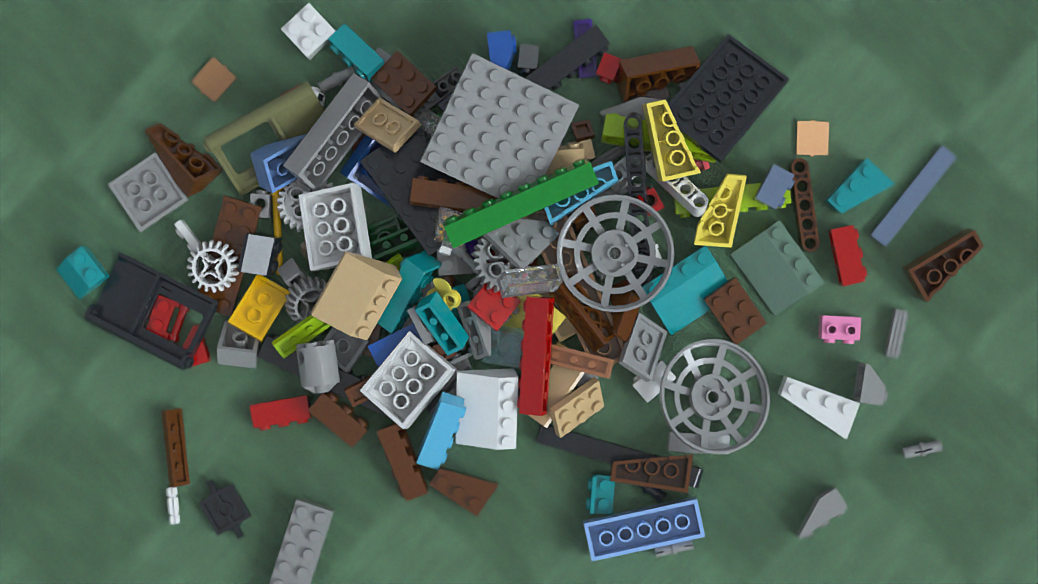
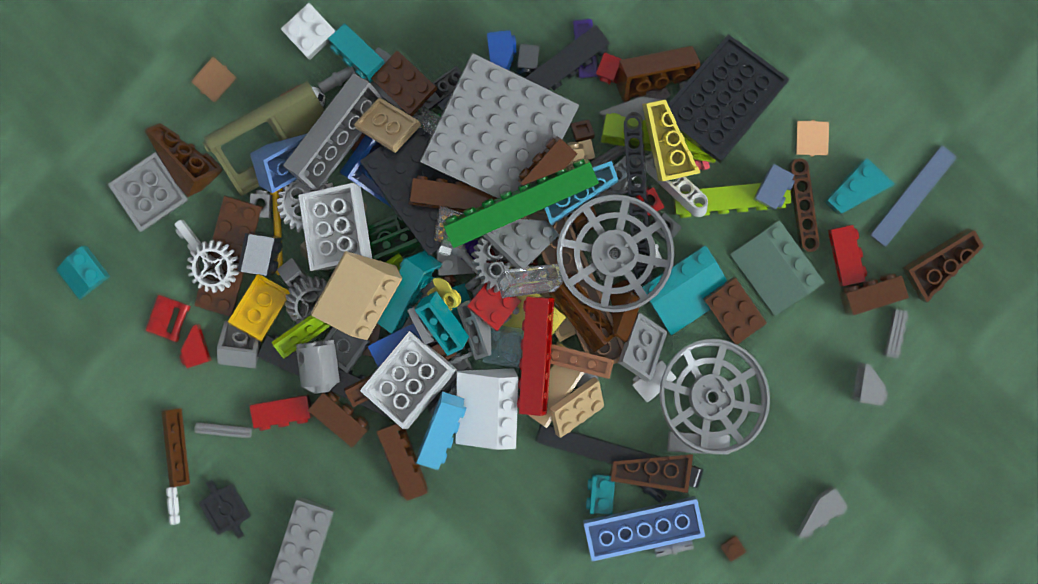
(129, 300): black piece -> none
(223, 430): none -> light grey axle
(464, 489): reddish brown wedge -> none
(551, 160): none -> reddish brown slope
(674, 227): none -> dark grey brick
(721, 216): light yellow wedge -> none
(733, 548): none -> reddish brown plate
(827, 408): white wedge -> none
(839, 328): bright pink brick -> none
(873, 294): none -> reddish brown brick
(922, 449): light grey pin -> none

